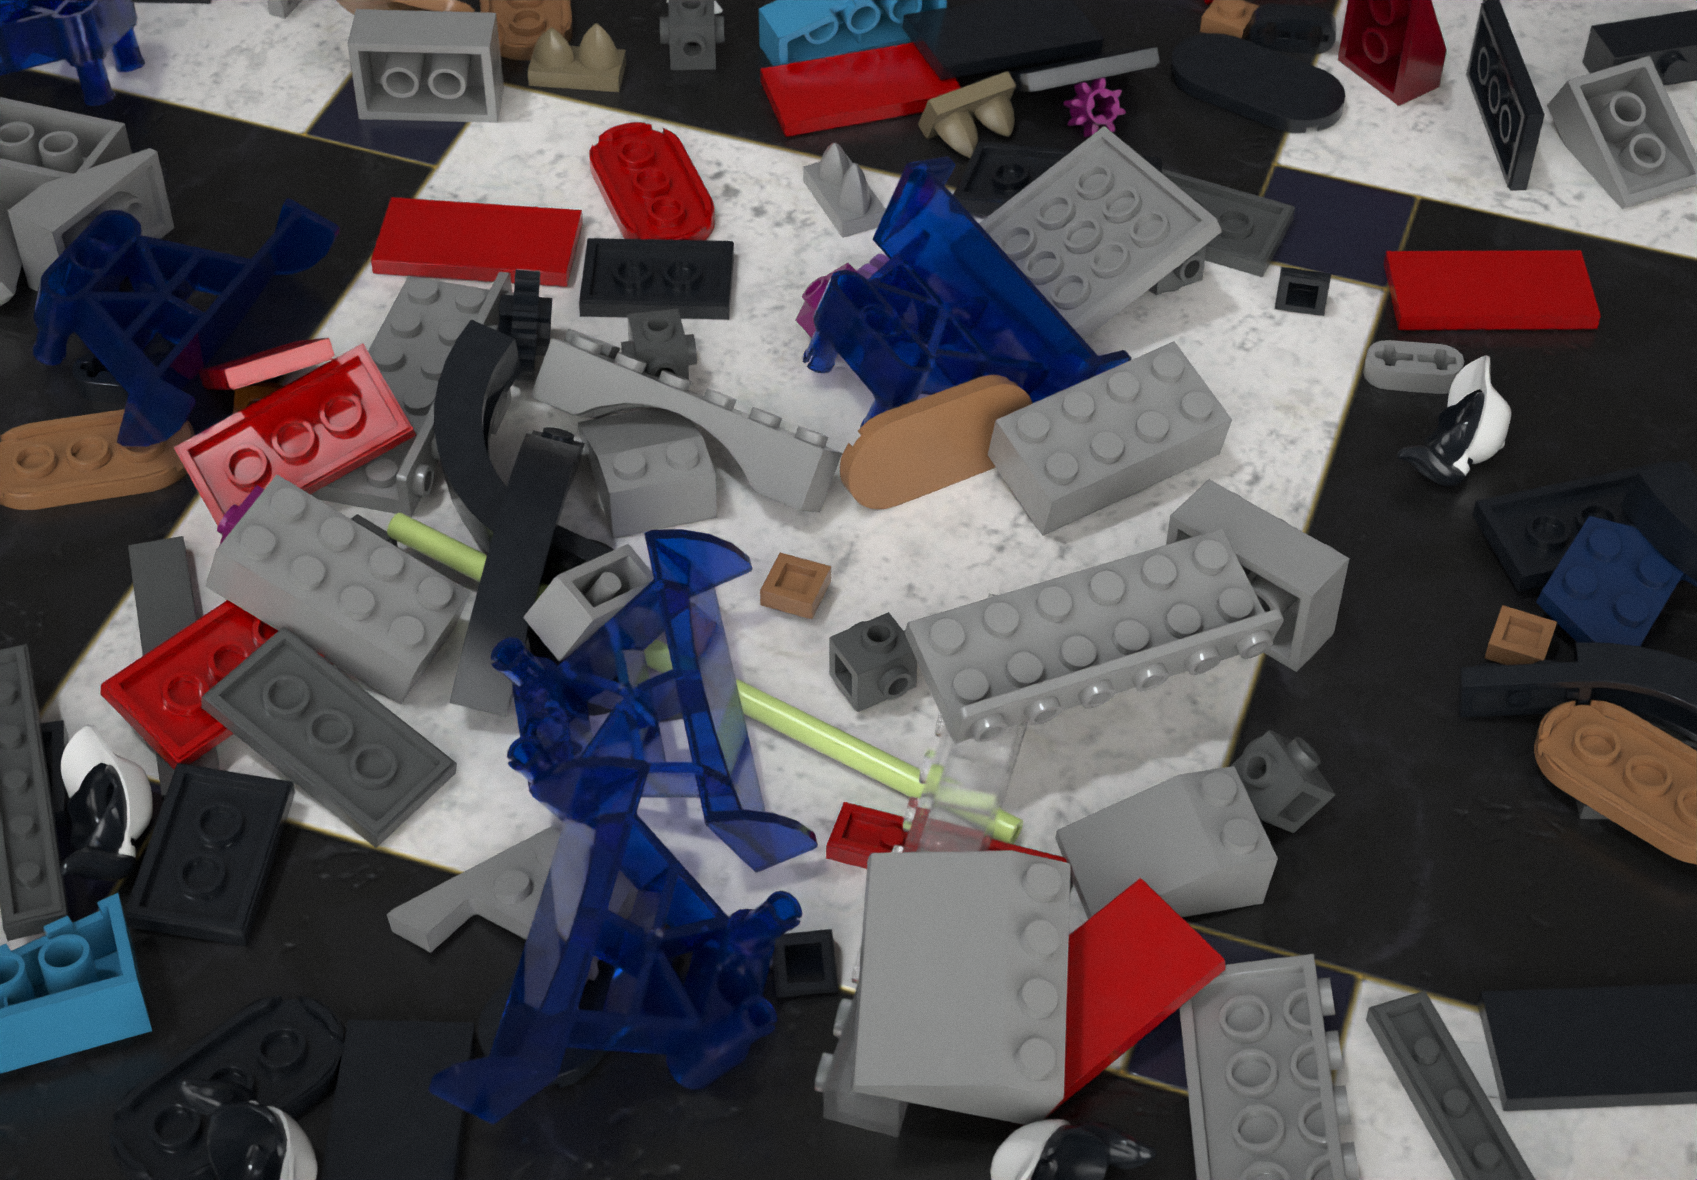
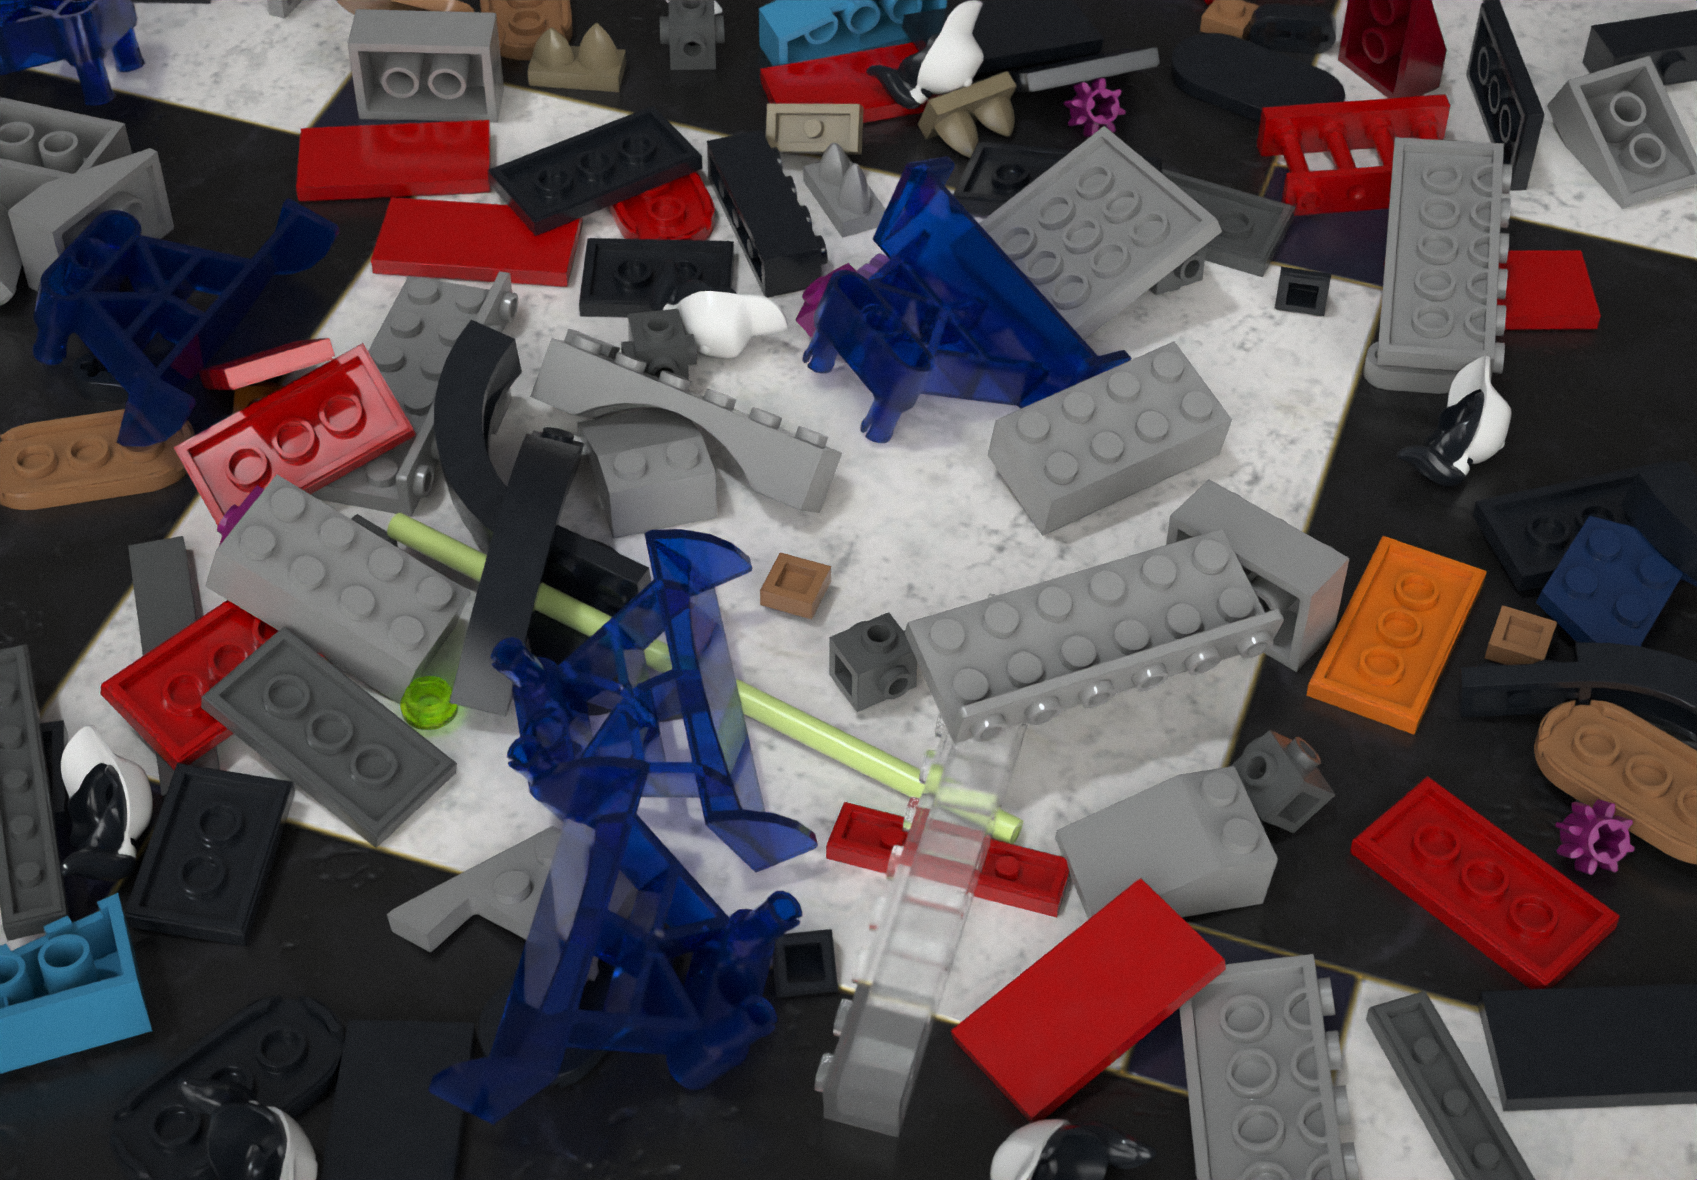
(394, 160): none -> red tile
(428, 703): none -> clear neon green plate
(526, 320): black gear -> none
(586, 598): light grey brick -> none
(594, 170): none -> black tile
(716, 316): none -> white hair
(765, 213): none -> black brick
(814, 127): none -> dark tan tile
(928, 442): medium nougat tile -> none
(941, 66): none -> white hair
(964, 982): light grey slope -> none
(1337, 130): none -> red fence
(1397, 634): none -> orange tile
(1445, 255): none -> light grey bracket
(1484, 885): none -> red tile
(1594, 836): none -> magenta gear

